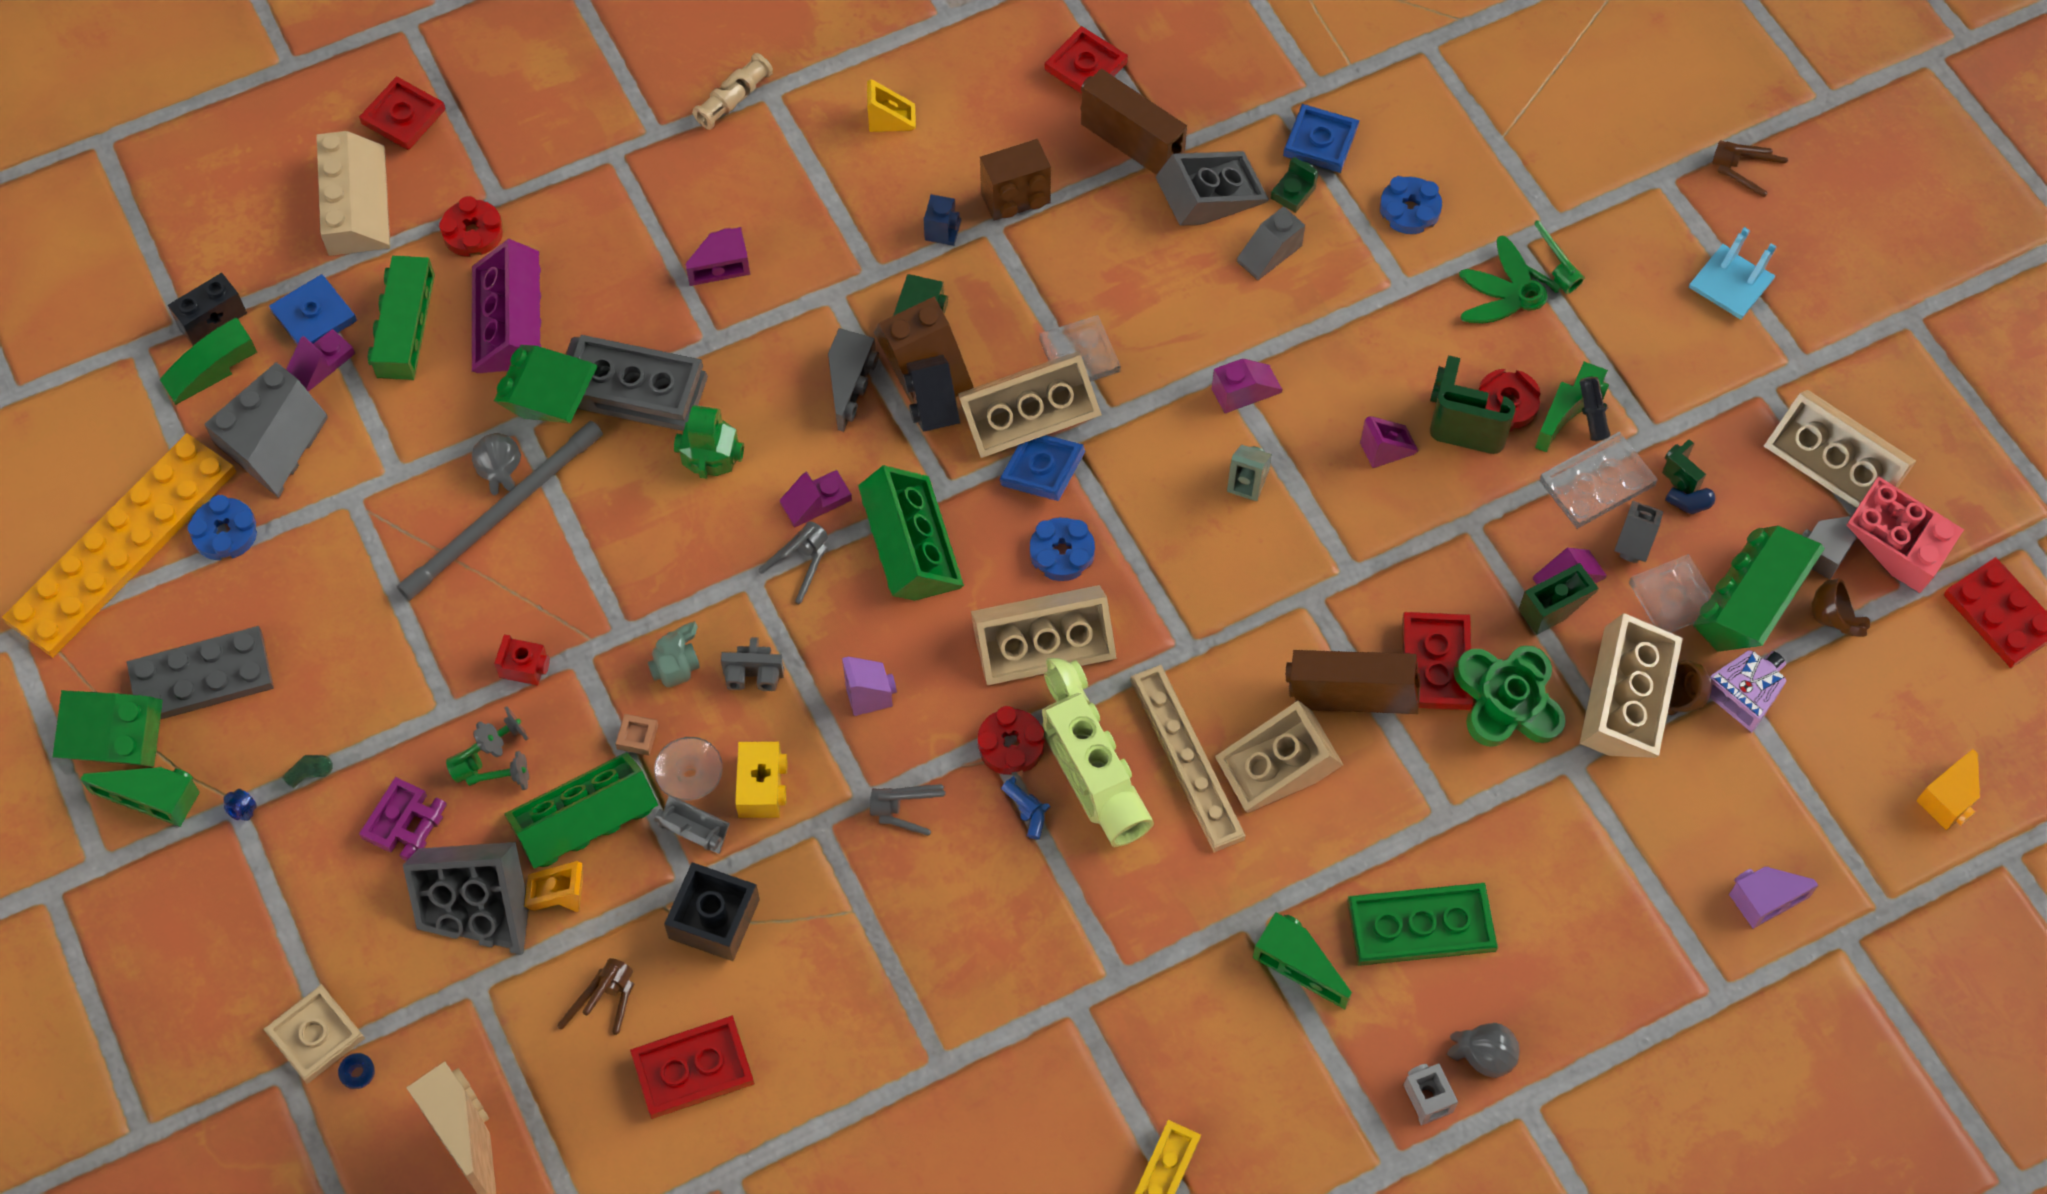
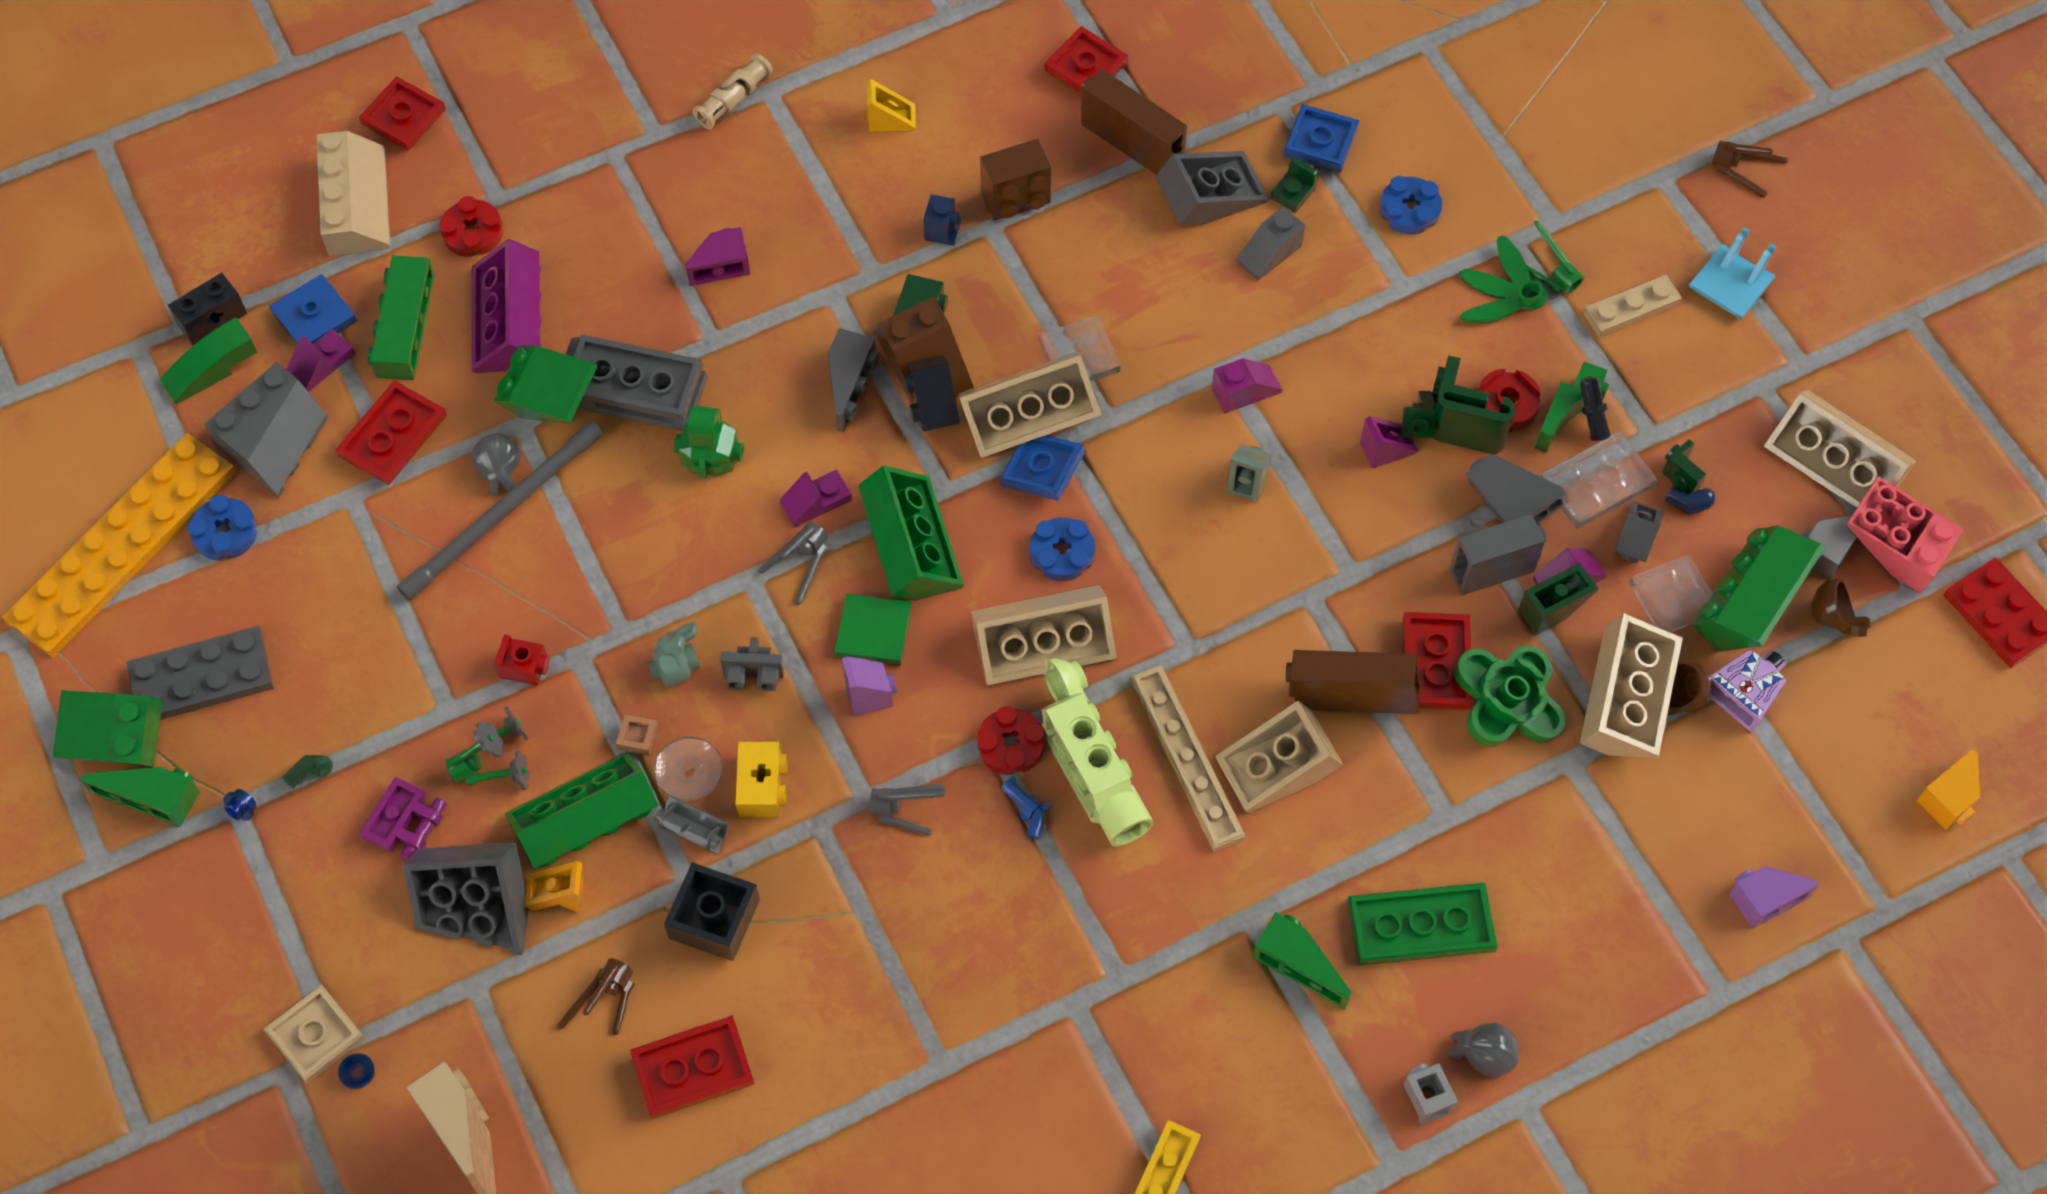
(391, 432): none -> red plate
(873, 629): none -> green tile
(1420, 418): none -> dark green bracket
(1497, 554): none -> dark grey brick
(1514, 491): none -> dark grey slope
(1632, 306): none -> tan plate

